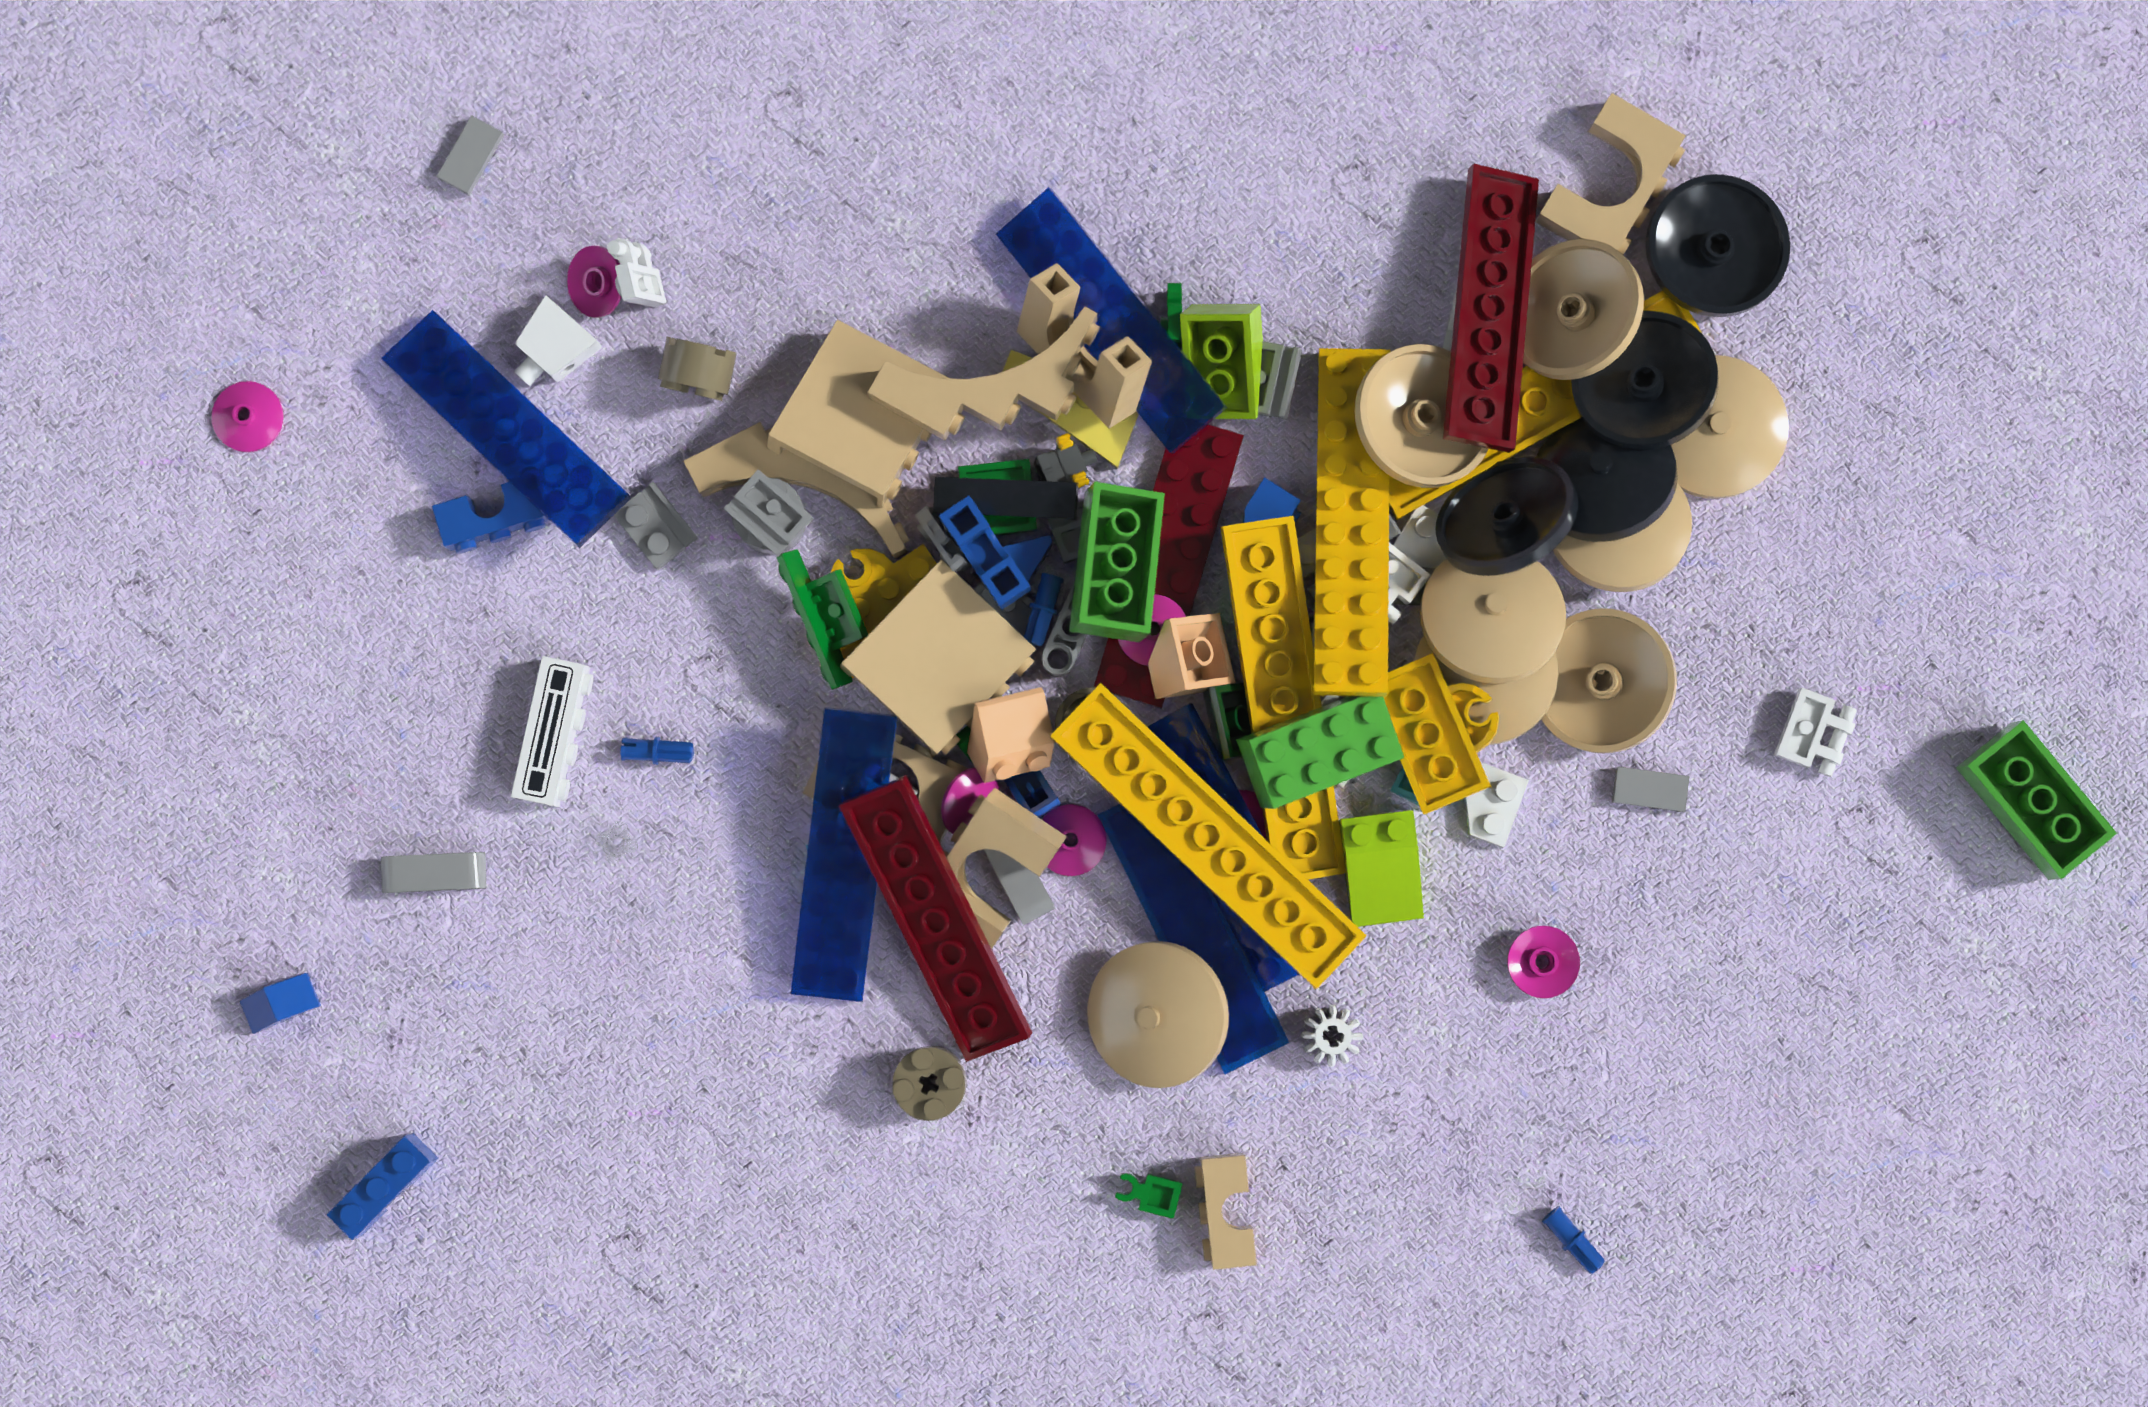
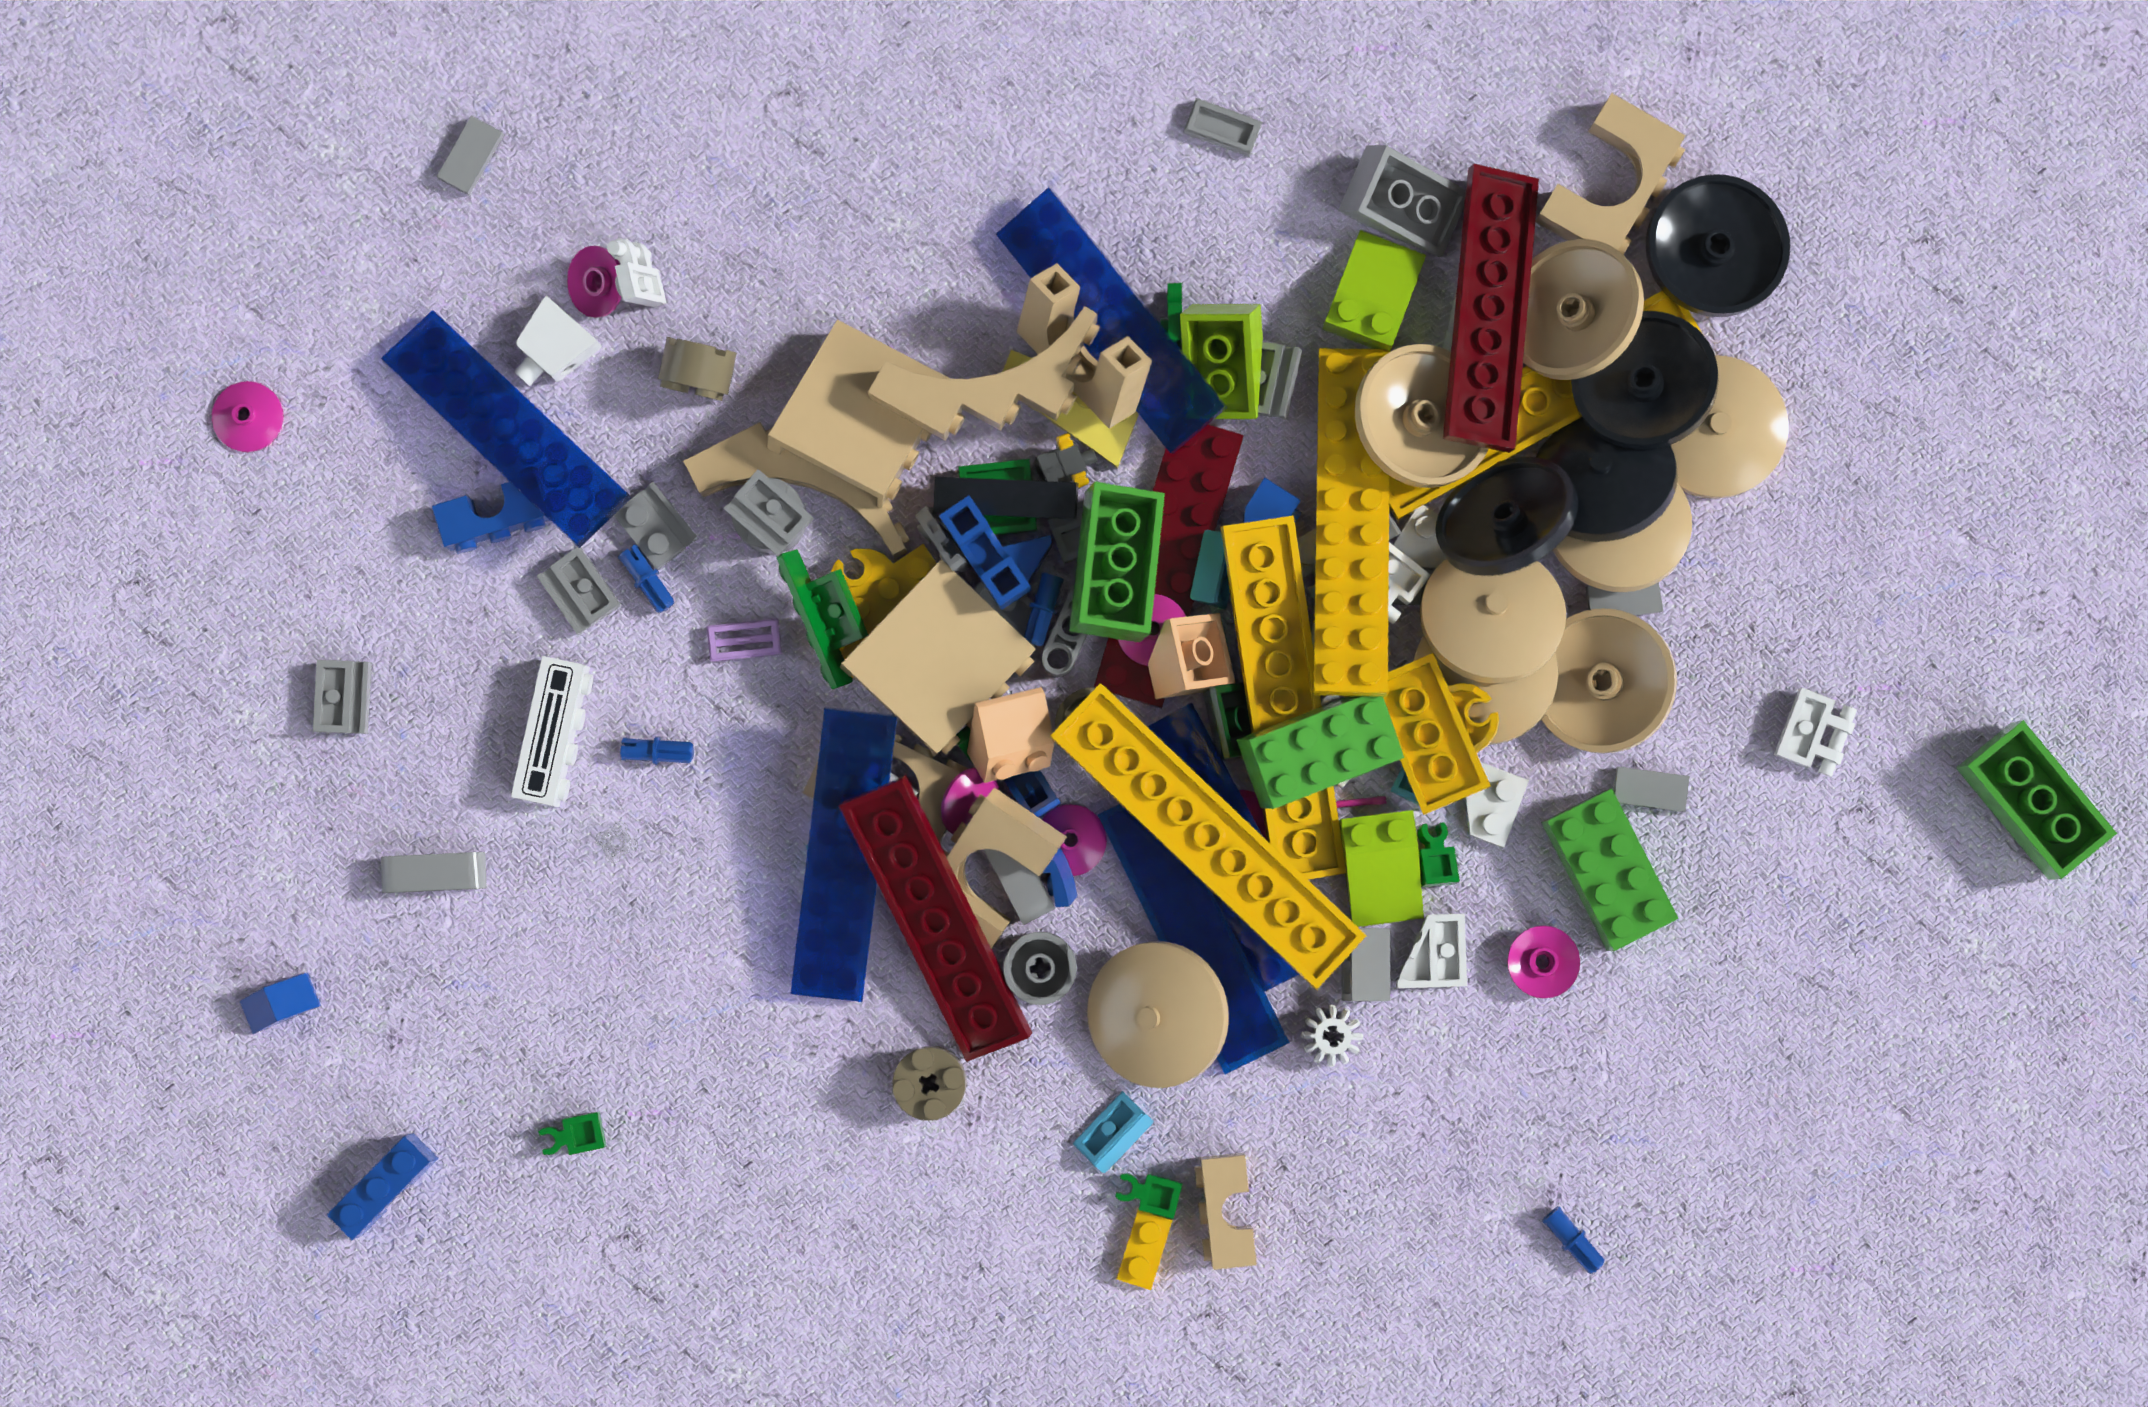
(342, 697): none -> light grey plate
(579, 590): none -> light grey plate
(579, 1134): none -> green plate
(646, 579): none -> blue axle
(775, 637): none -> lavender tile
(1027, 984): none -> light grey brick
(1061, 881): none -> blue slope
(1113, 1132): none -> medium azure slope
(1144, 1249): none -> yellow plate
(1211, 577): none -> medium azure slope
(1223, 127): none -> light grey tile
(1367, 968): none -> light grey hinge
(1374, 292): none -> lime slope
(1378, 800): none -> dark pink hinge
(1403, 199): none -> light grey slope
(1436, 861): none -> green plate
(1437, 954): none -> white wing
(1609, 870): none -> bright green brick
(1635, 602): none -> light grey tile

